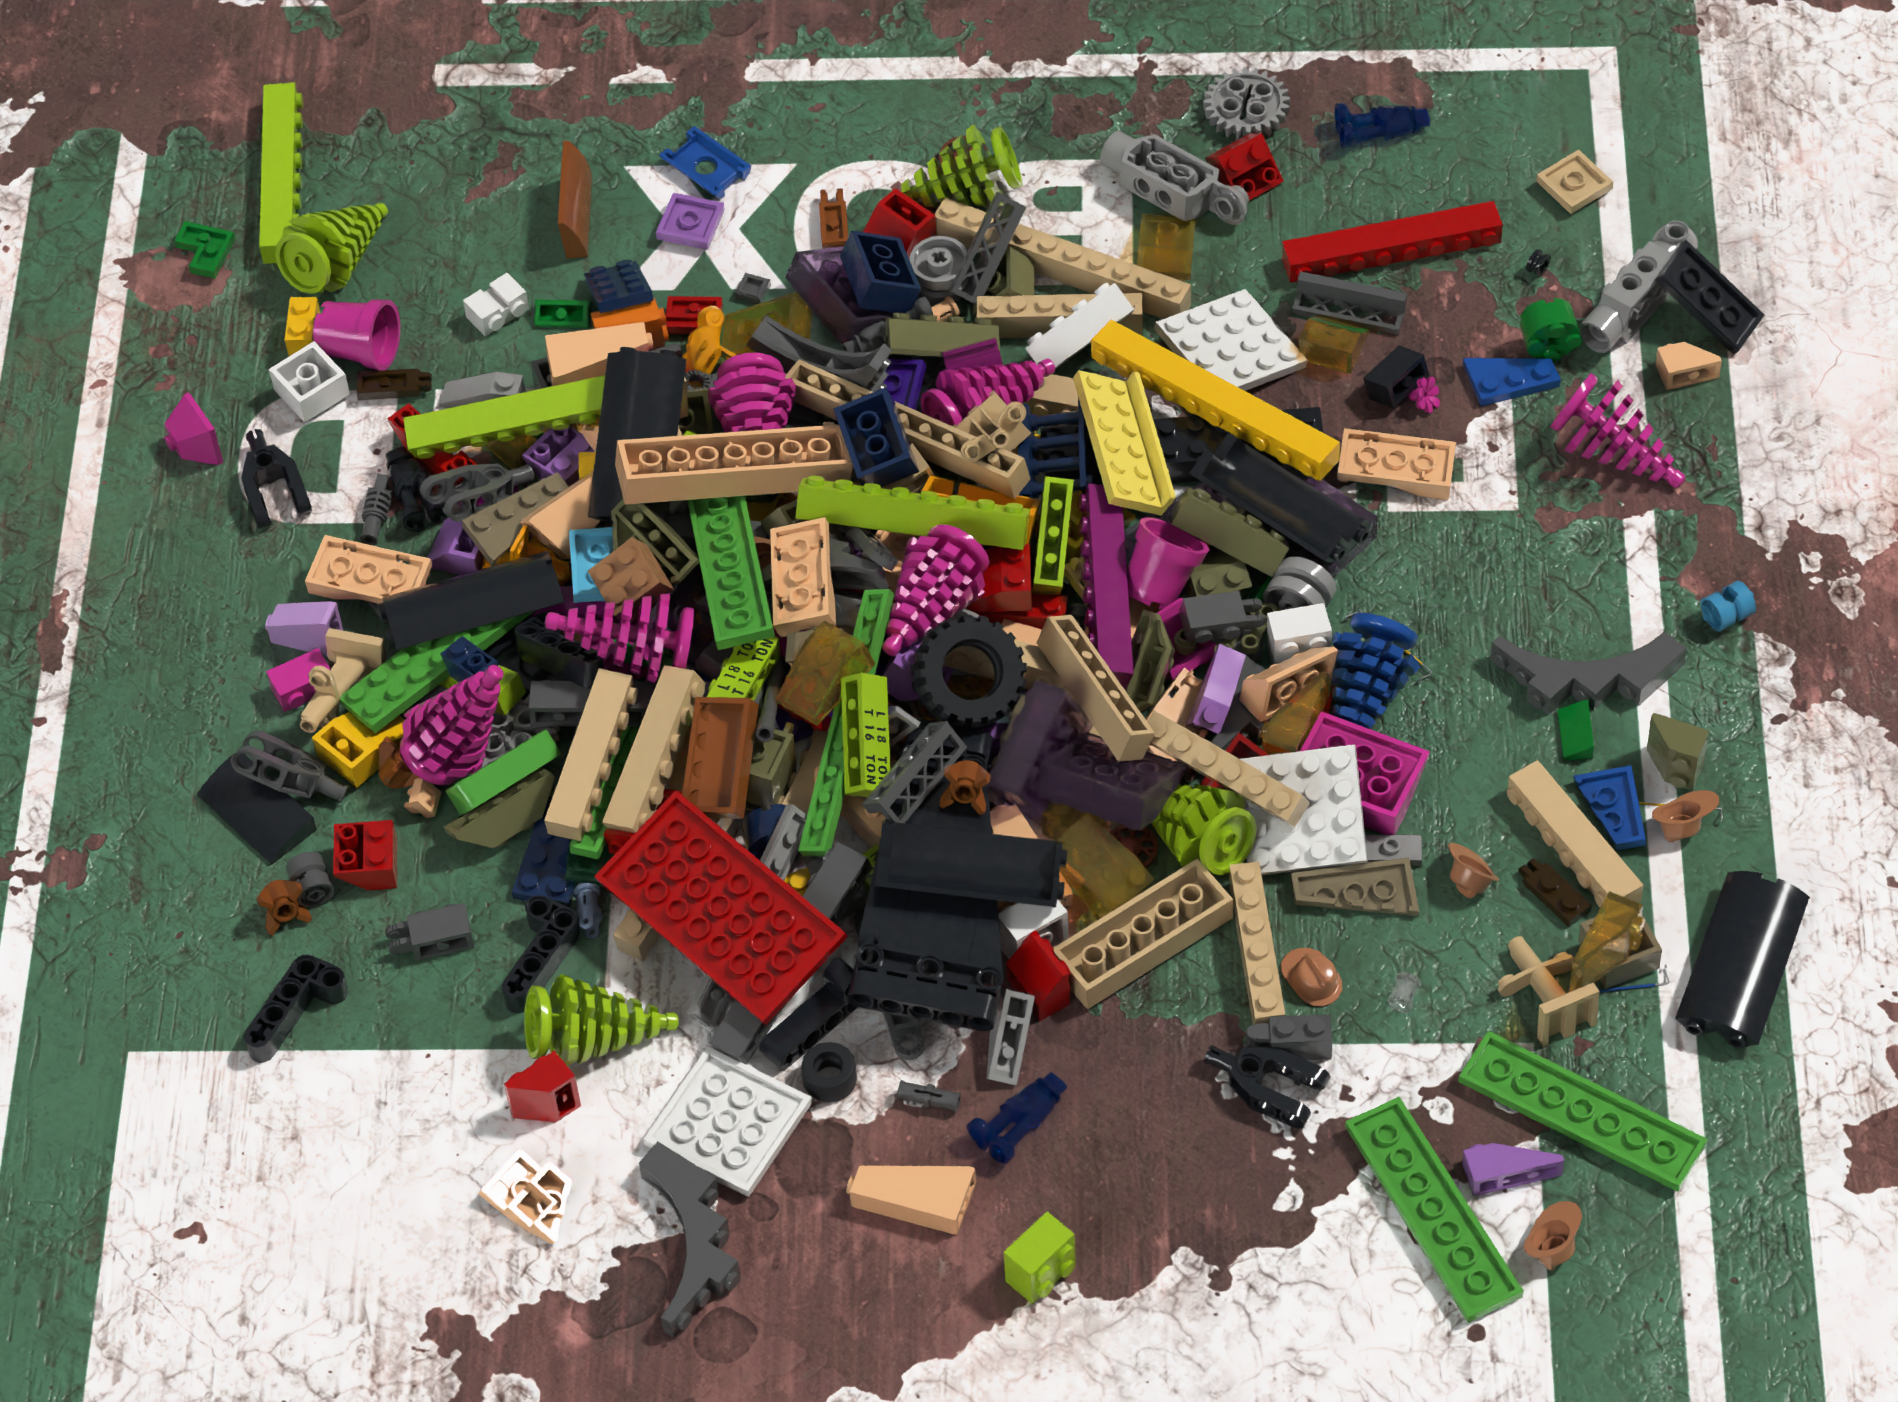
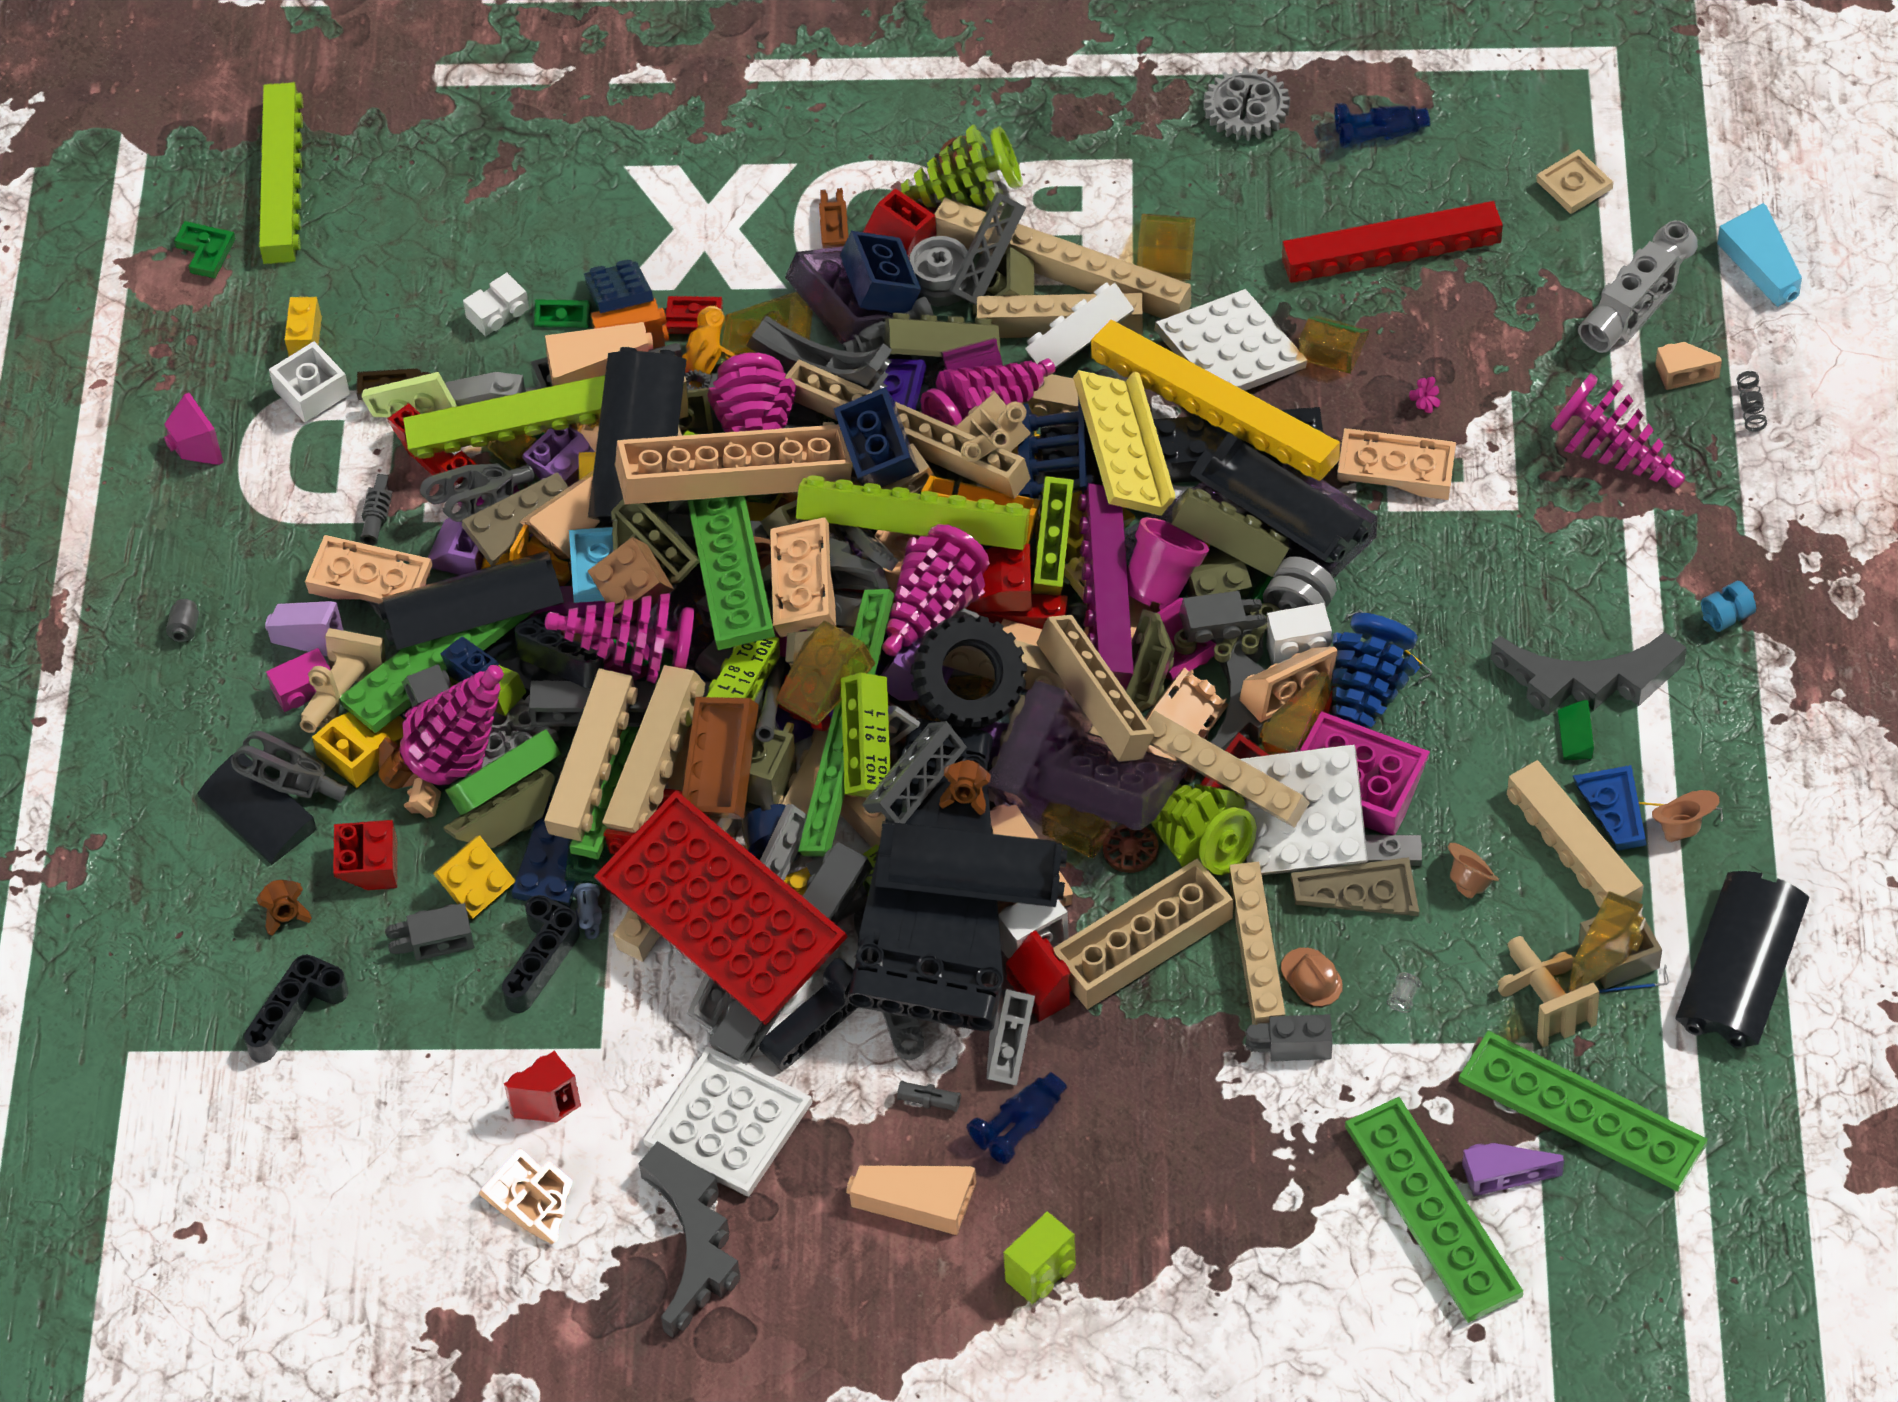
(182, 620): none -> flat silver brick
(265, 466): black piece -> none
(312, 874): dark grey wheel -> none
(327, 246): lime plant -> none
(359, 332): dark pink piece -> none
(406, 477): black piece -> none
(424, 393): none -> yellowish green wing
(426, 684): none -> dark grey brick
(474, 876): none -> yellow plate
(574, 202): dark orange slope -> none
(587, 1021): lime plant -> none
(690, 221): medium lavender plate -> none
(704, 148): blue piece -> none
(753, 288): dark grey tile -> none
(831, 1088): black tyre -> none
(945, 308): light nougat bush -> none
(1101, 867): clear yellow slope -> none
(1172, 178): light grey brick -> none
(1217, 690): medium lavender slope -> none
(1247, 164): red slope -> none
(1263, 1061): black piece -> none
(1351, 298): dark grey fence -> none
(1396, 376): black brick -> none
(1509, 378): blue wing -> none
(1538, 263): black bush -> none
(1550, 329): green brick -> none
(1554, 892): dark brown hinge -> none
(1554, 1234): nougat piece -> none
(1677, 750): olive slope -> none
(1709, 297): black tile -> none
(1751, 396): none -> dark grey piece
(1761, 254): none -> medium azure slope

